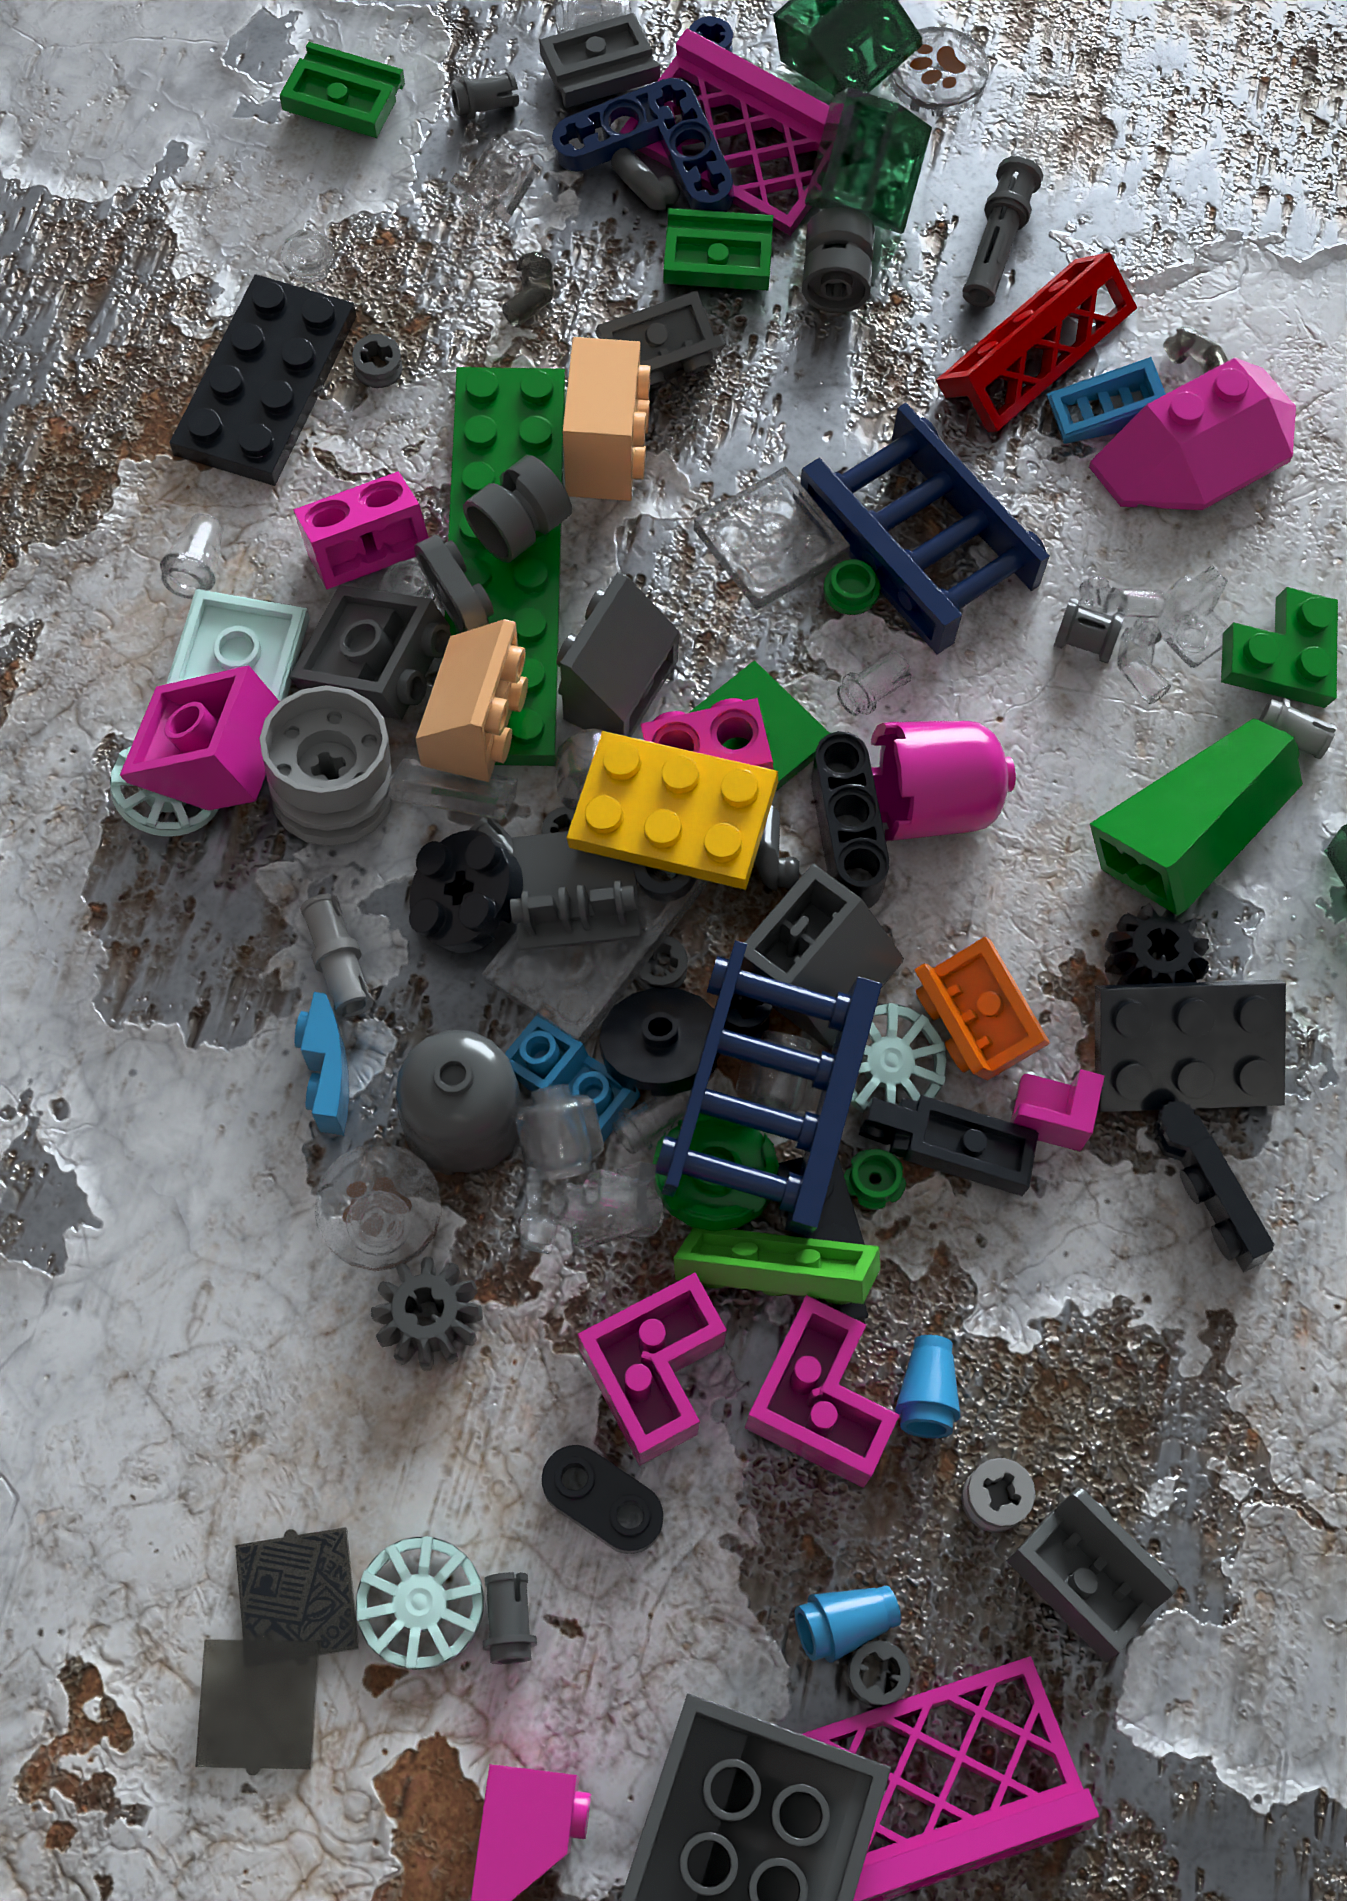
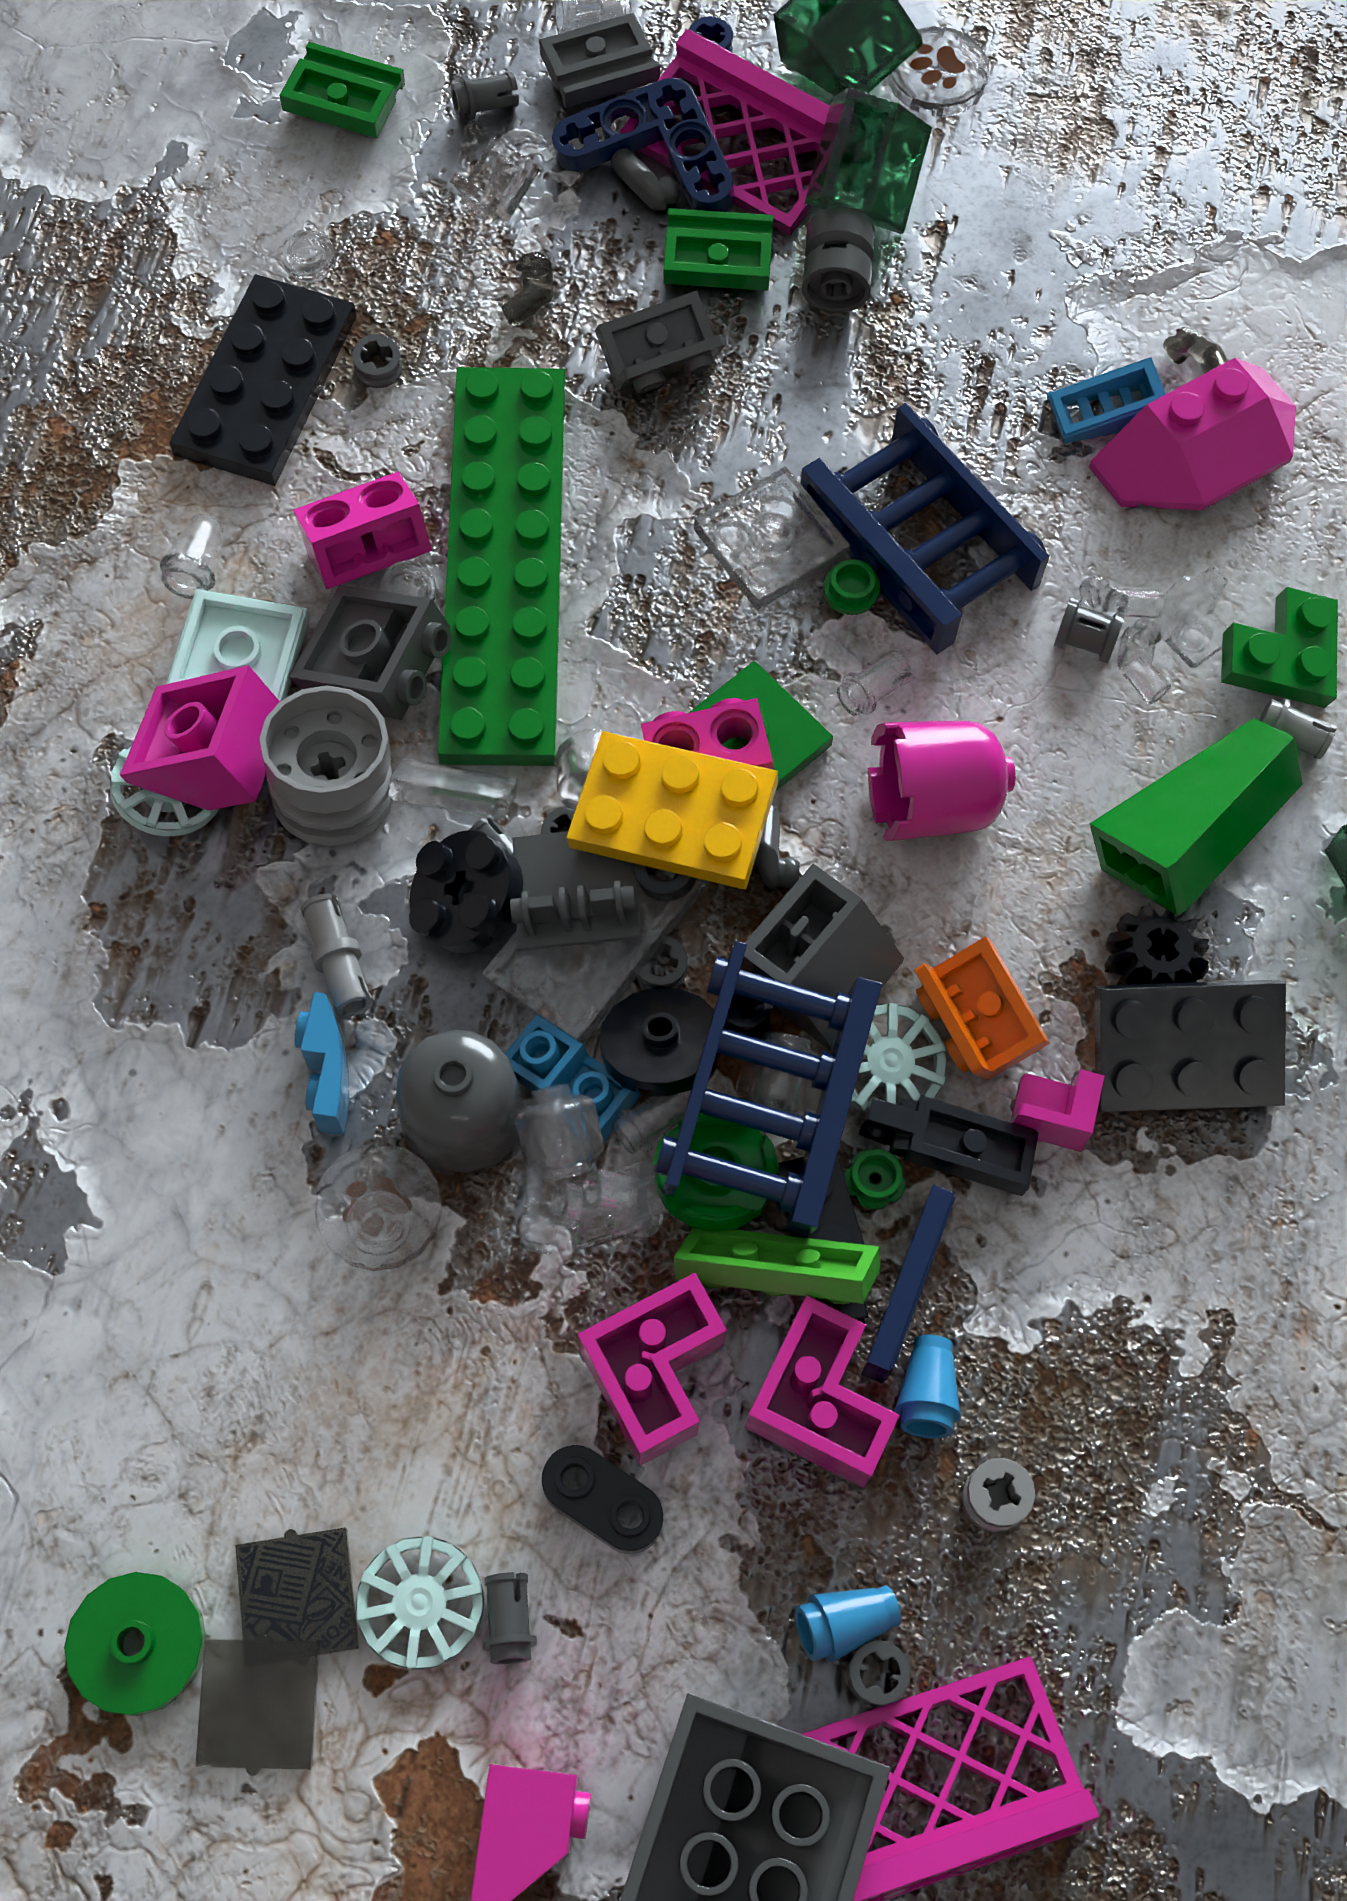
(170, 1651): none -> green plate
(404, 1326): dark grey gear -> none
(444, 571): dark grey plate -> none
(473, 702): light nougat slope -> none
(523, 503): dark grey wheel -> none
(605, 418): light nougat brick -> none
(616, 660): dark grey slope -> none
(851, 795): black beam -> none
(909, 1284): none -> dark blue tile
(1006, 212): dark grey pin -> none
(1027, 326): red fence -> none
(1092, 1573): dark grey bracket -> none
(1211, 1181): black hinge -> none

